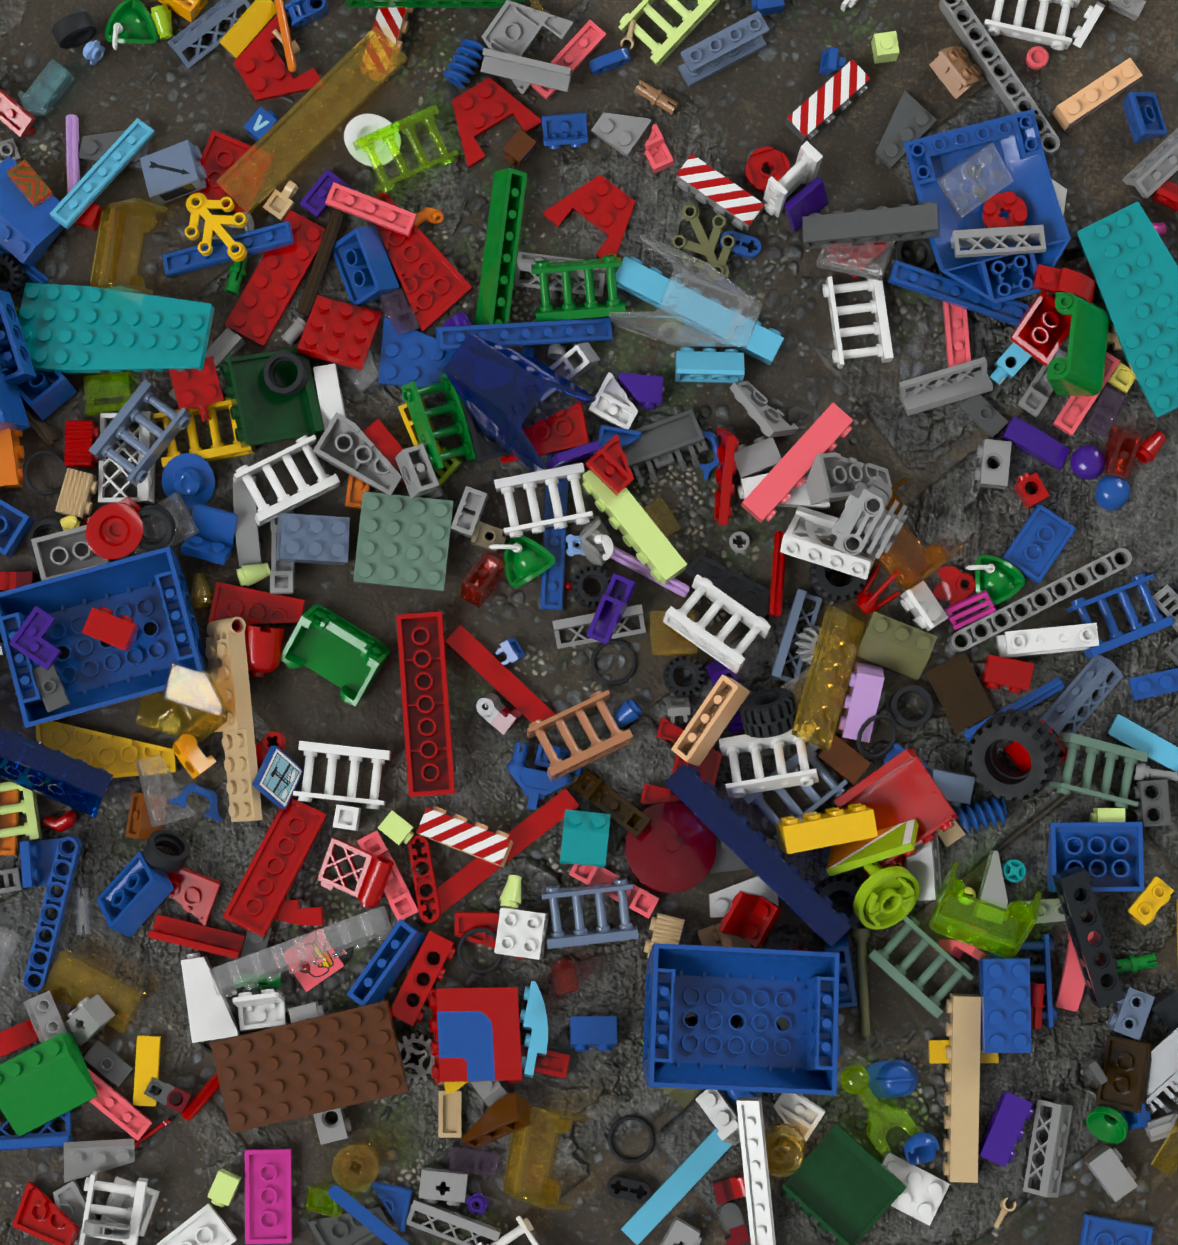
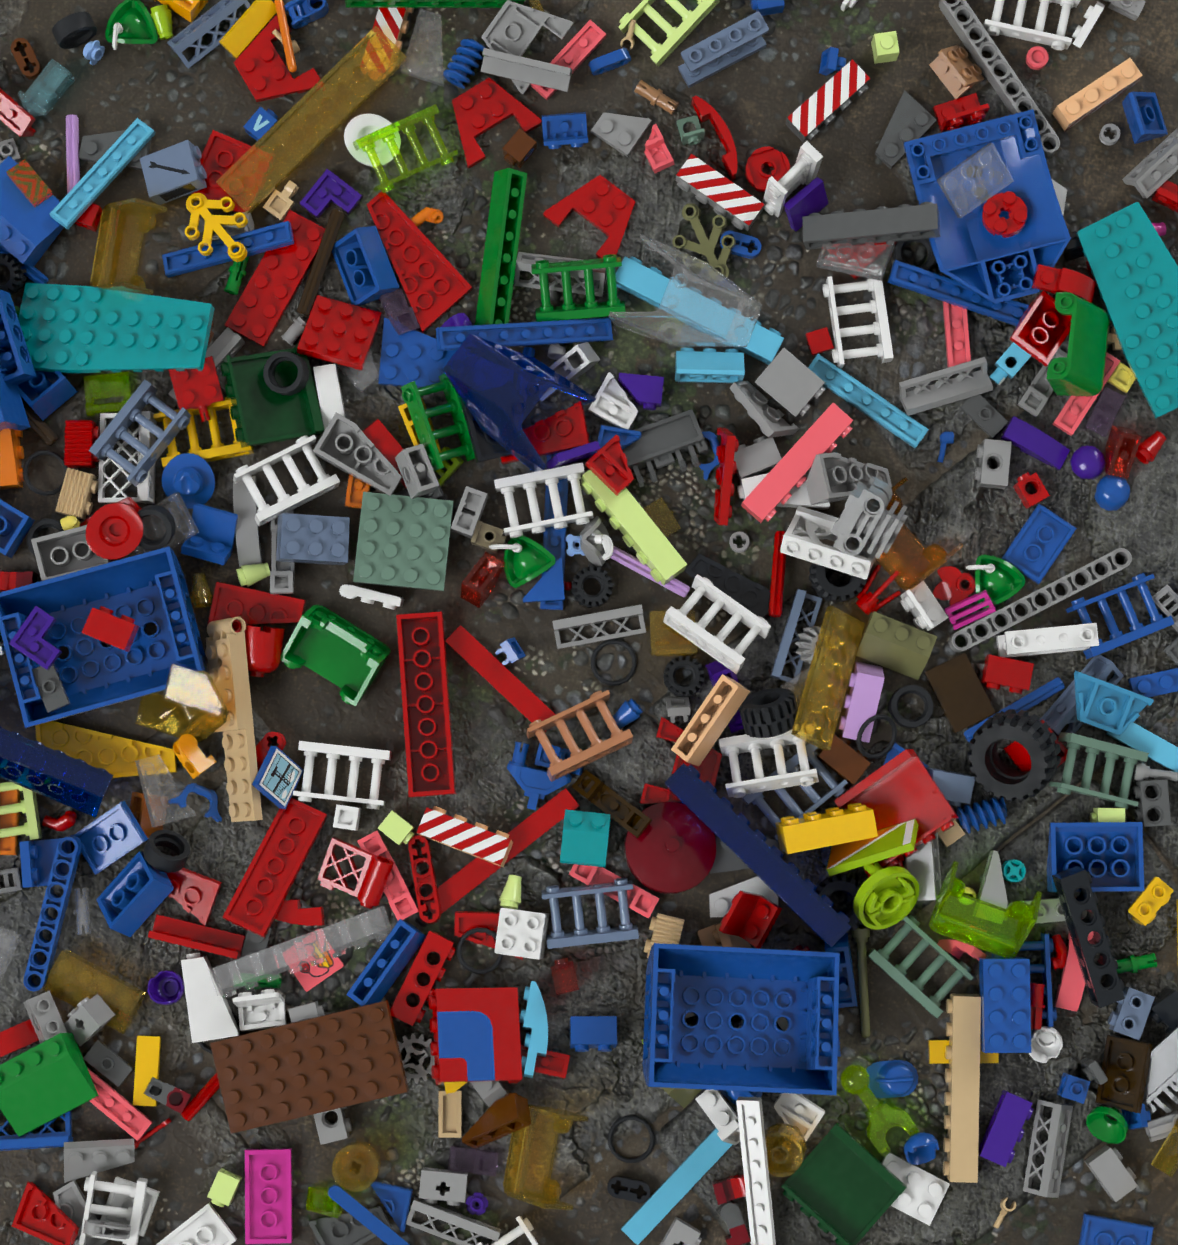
(30, 56): none -> reddish brown beam
(110, 837): none -> tile
(166, 988): none -> dark purple hair
(369, 596): none -> white hinge
(371, 209): coral plate -> none
(425, 49): none -> clear wing
(496, 713): leg -> none
(549, 587): none -> blue tile
(611, 608): dark purple slope -> none
(692, 137): none -> sand green bracket
(706, 111): none -> red slope
(791, 383): none -> light grey brick
(819, 341): none -> red tile
(868, 402): none -> medium azure tile
(945, 438): none -> blue hand
(960, 112): none -> red bracket
(998, 238): light grey fence -> none
(1045, 1044): none -> white hair
(1061, 953): none -> red arm
(1073, 1088): none -> blue brick
(1106, 140): none -> light grey bush
(1106, 704): none -> dark azure wing

